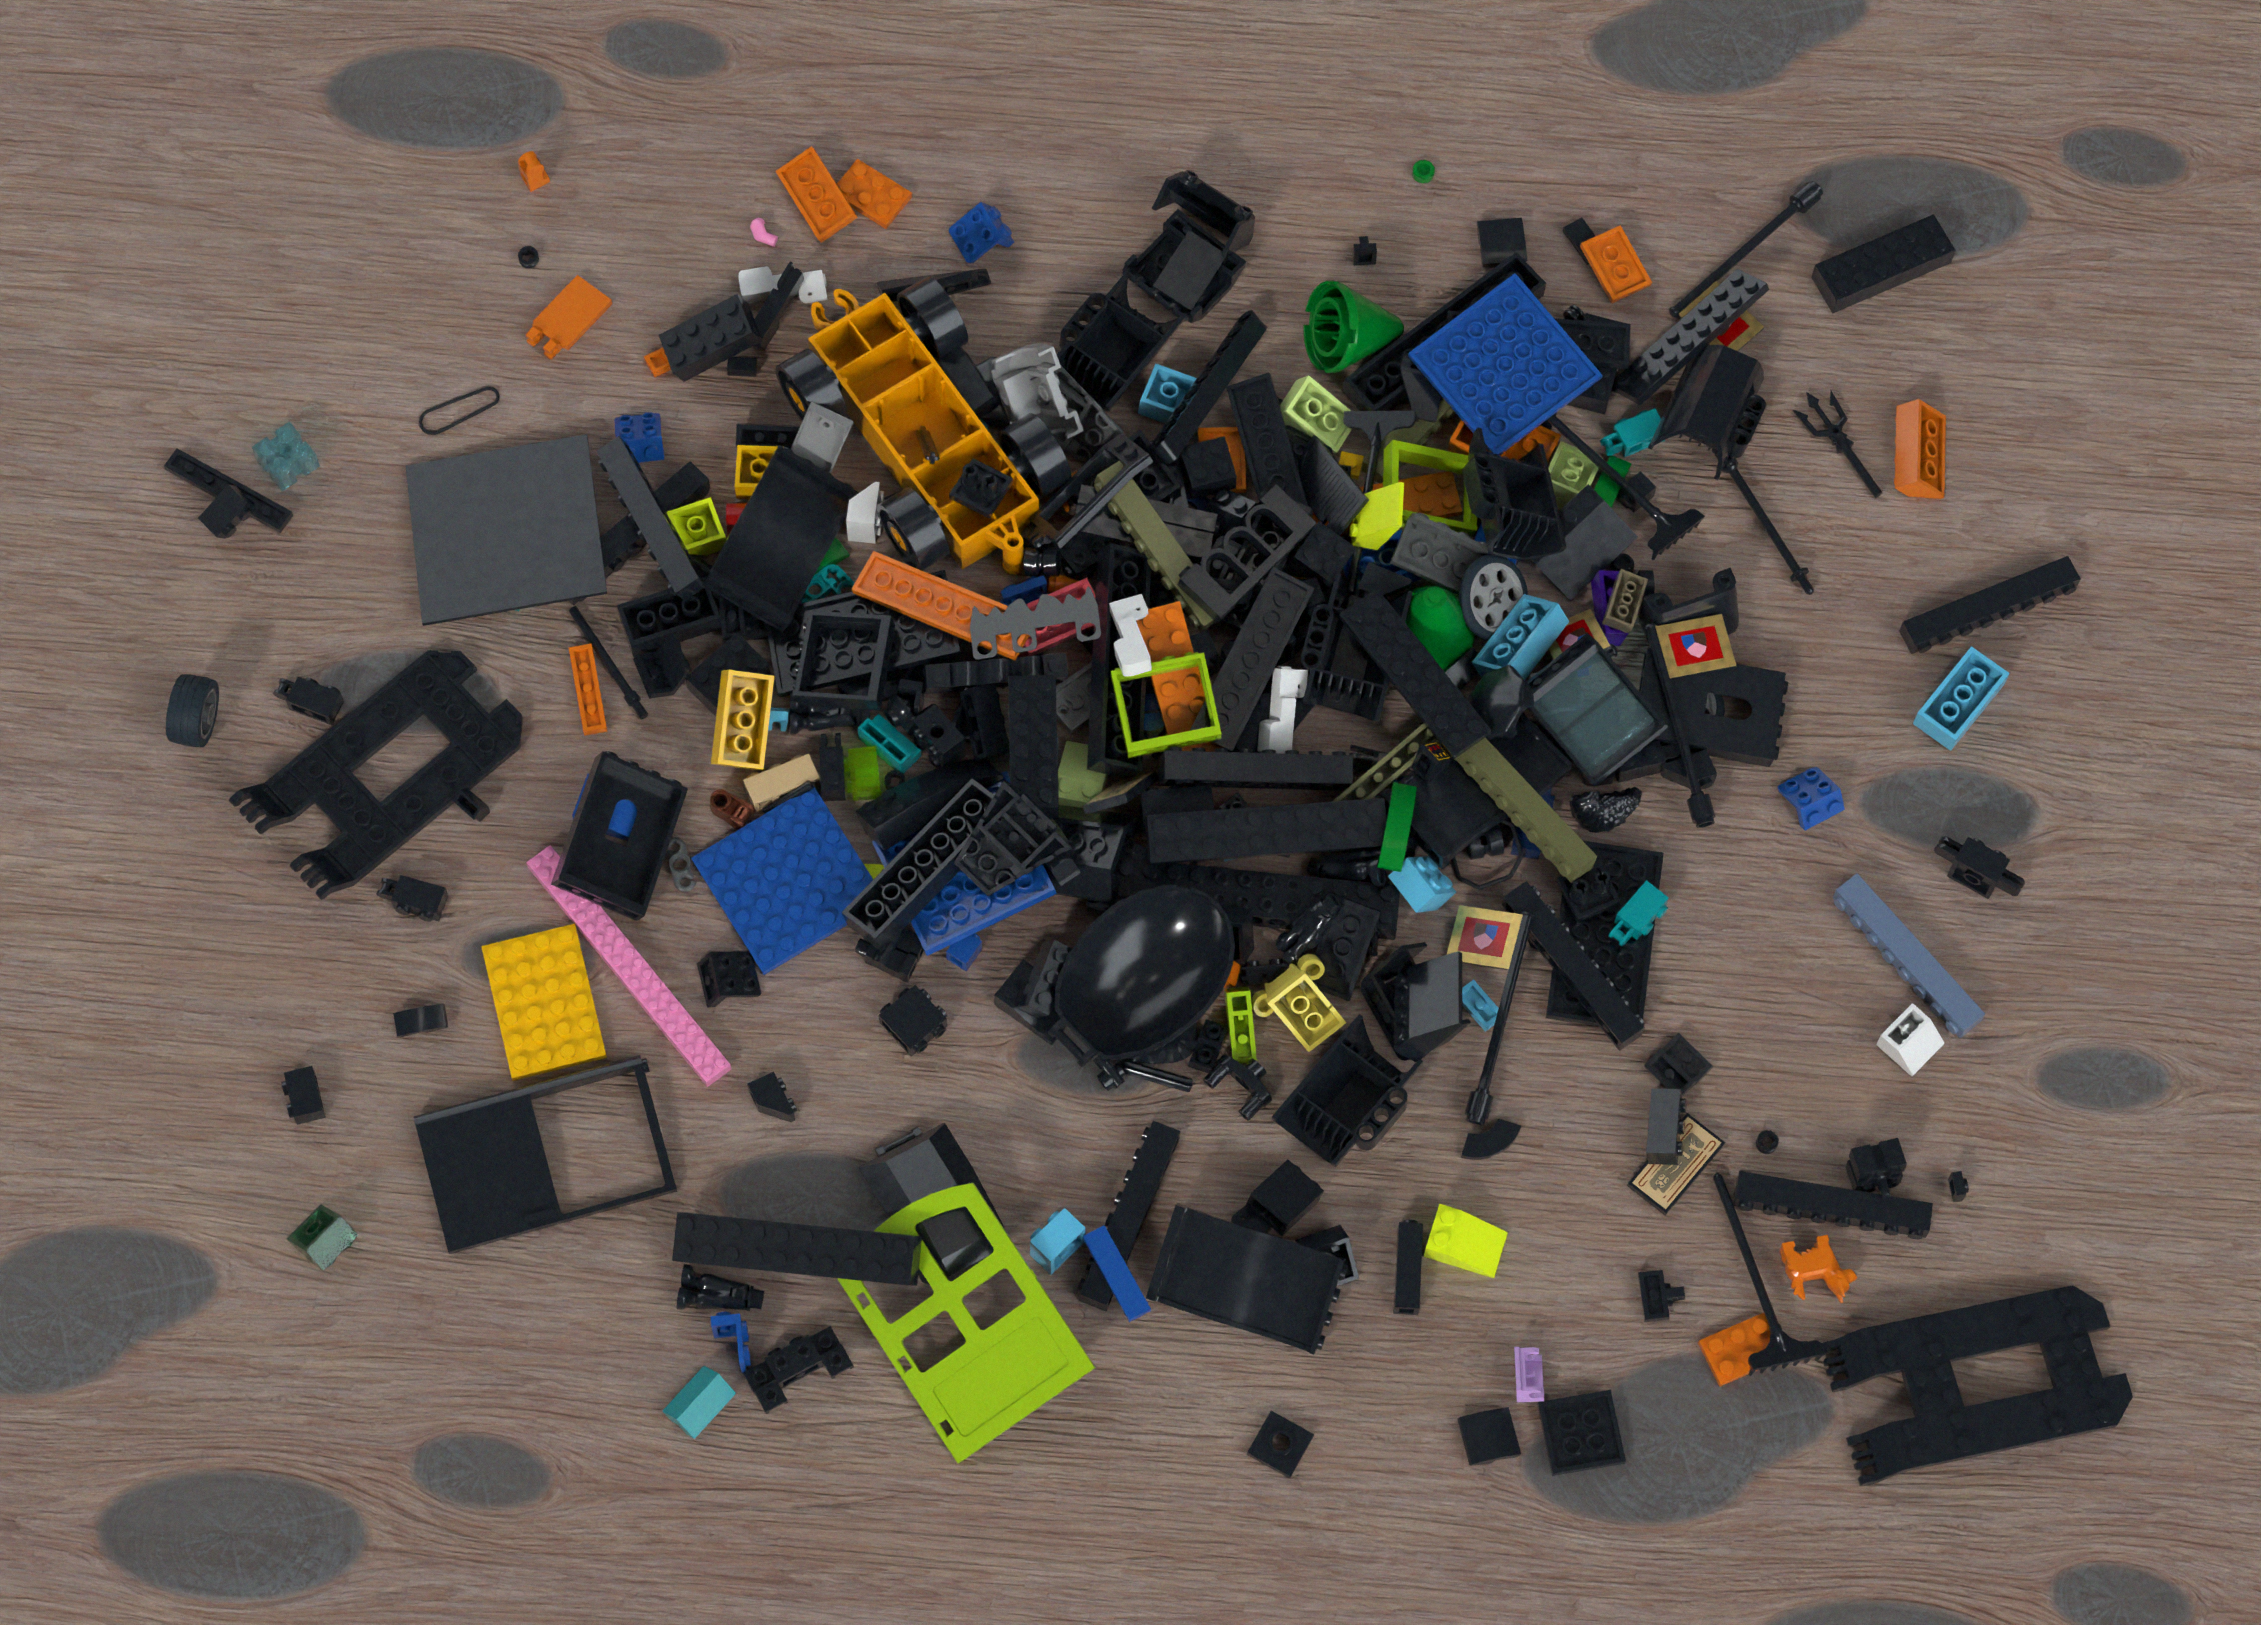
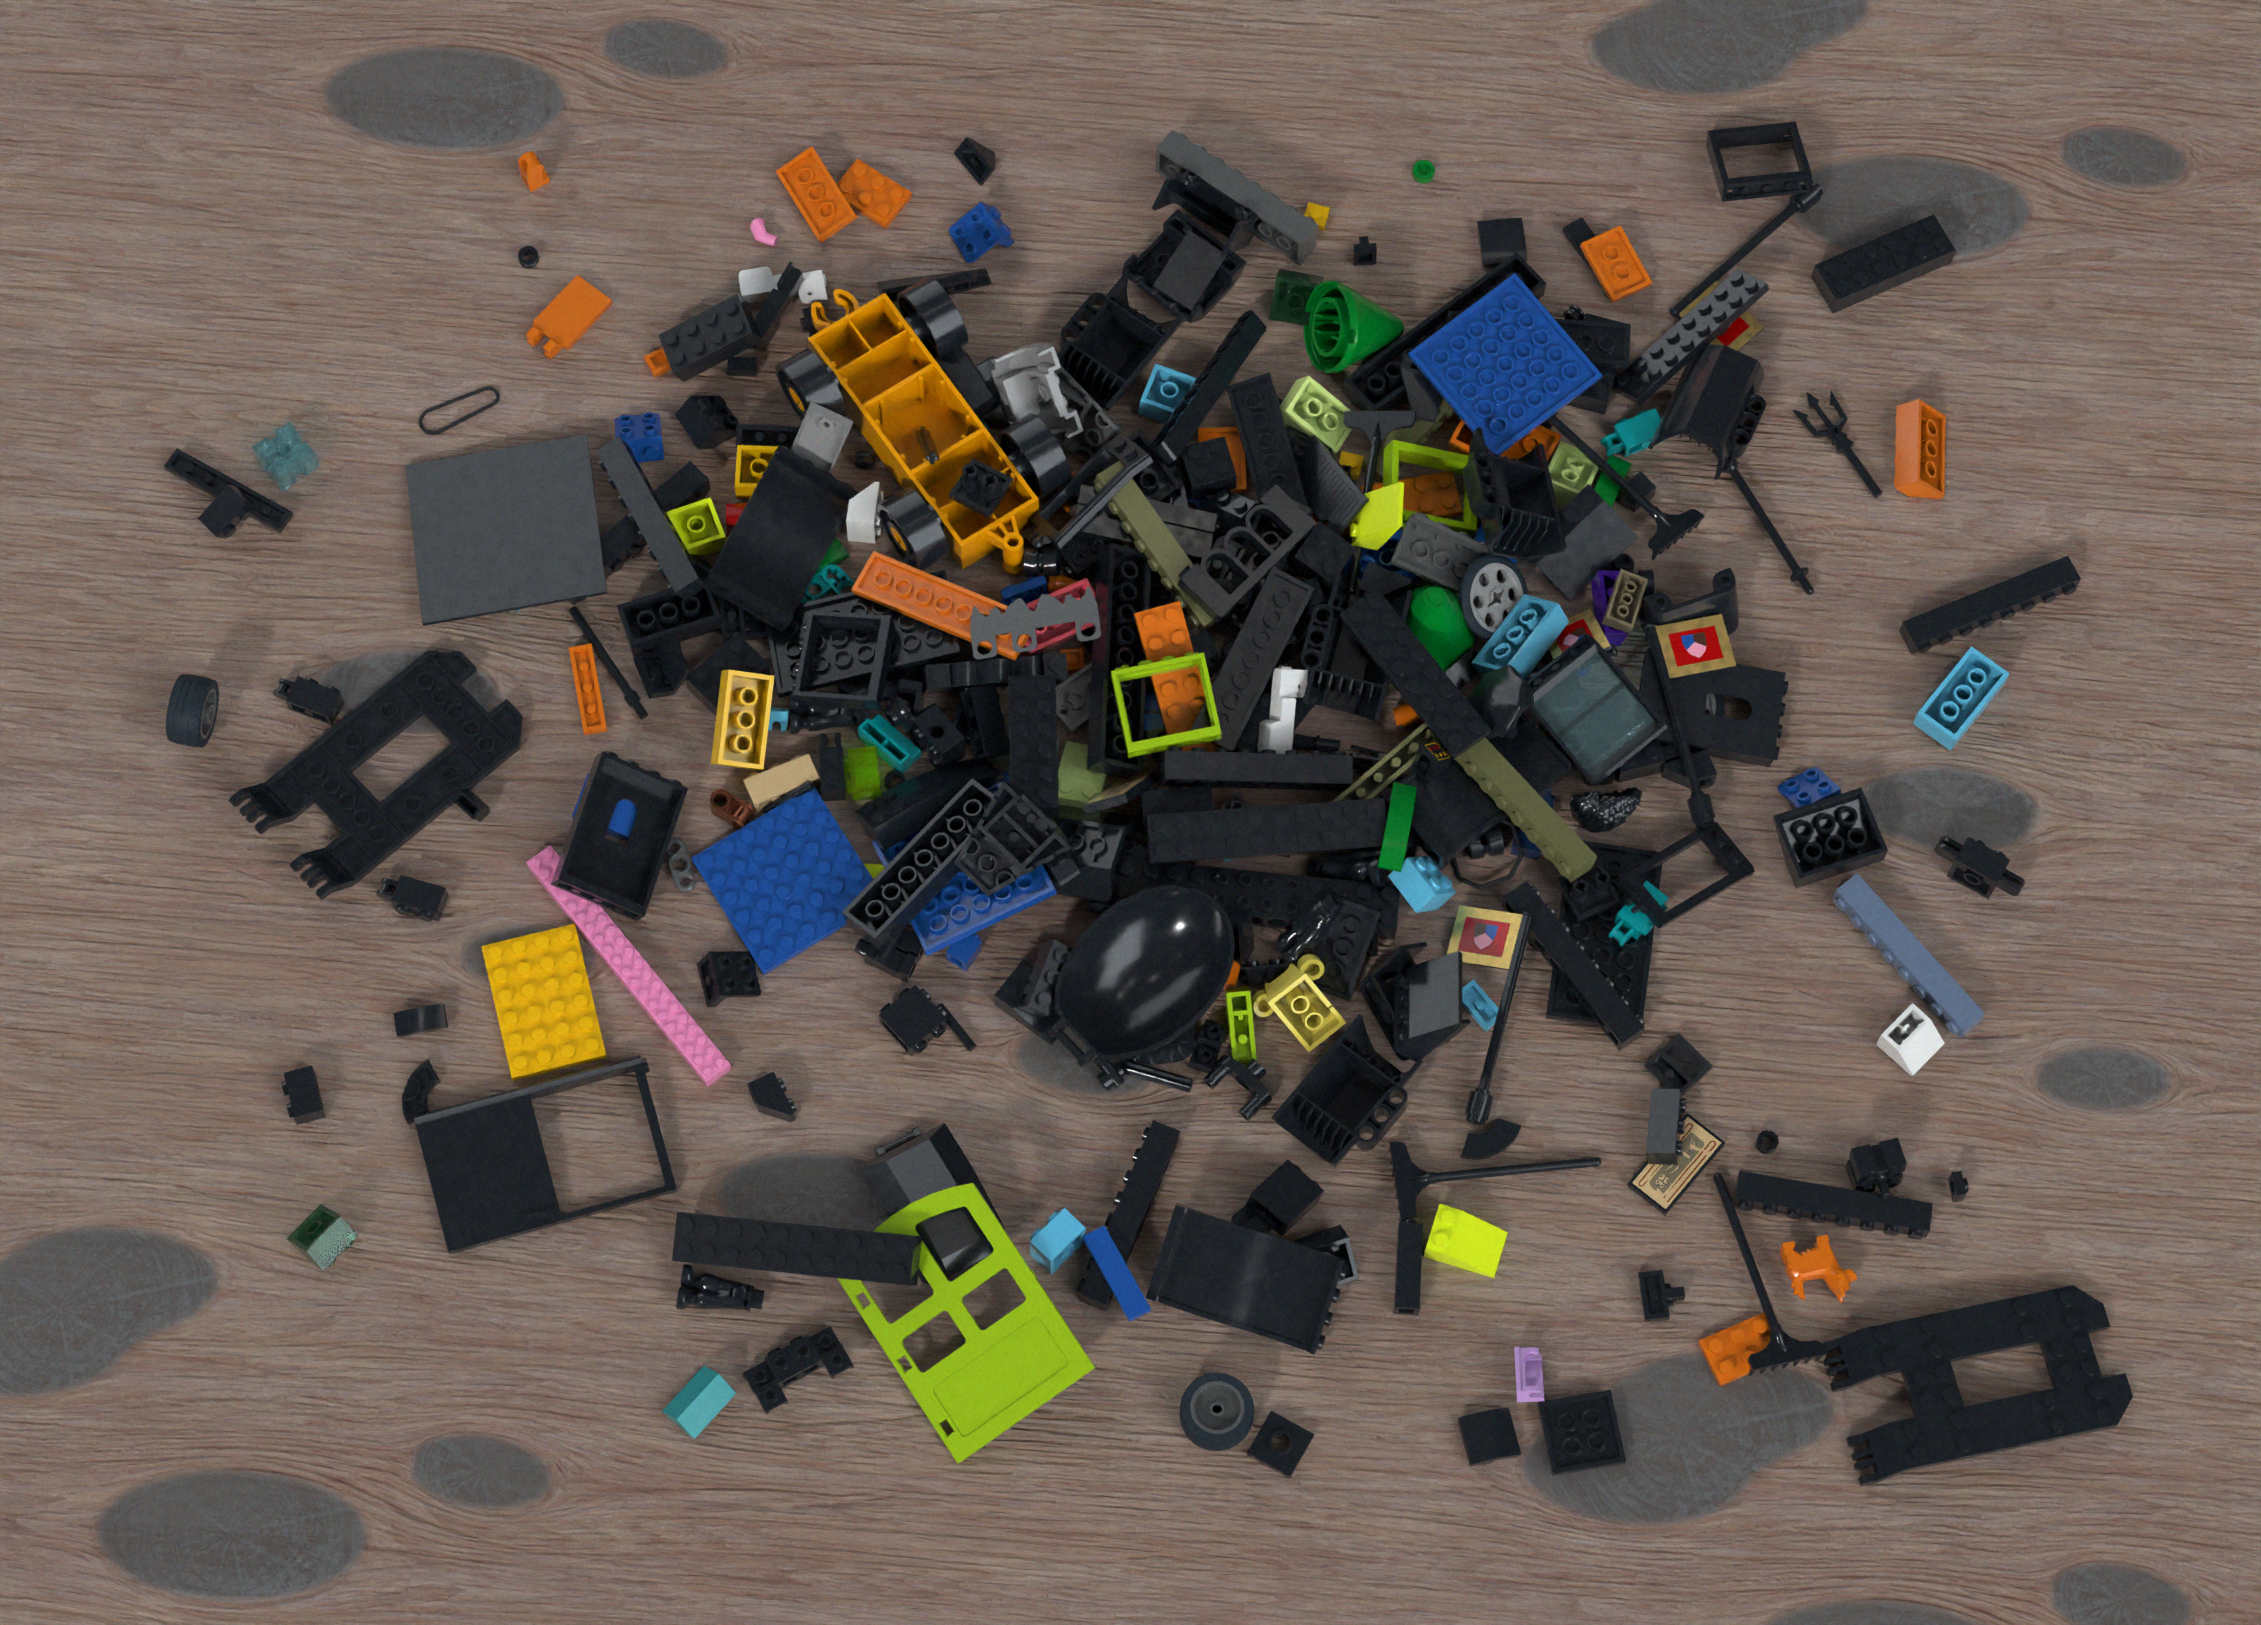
(417, 1091): none -> black tile
(707, 421): none -> black slope
(731, 1325): blue bracket -> none
(806, 322): none -> black plate
(865, 459): none -> black bush
(958, 1030): none -> black piece
(976, 159): none -> black slope
(1075, 659): none -> orange tile
(1131, 648): white piece -> none
(1222, 1394): none -> wheel
(1275, 221): none -> dark grey brick
(1291, 296): none -> clear green slope
(1316, 743): none -> black axle
(1318, 213): none -> yellow plate
(1405, 715): none -> orange brick
(1411, 1179): none -> black piece
(1720, 846): none -> black animal
(1760, 185): none -> black window
(1829, 837): none -> black slope

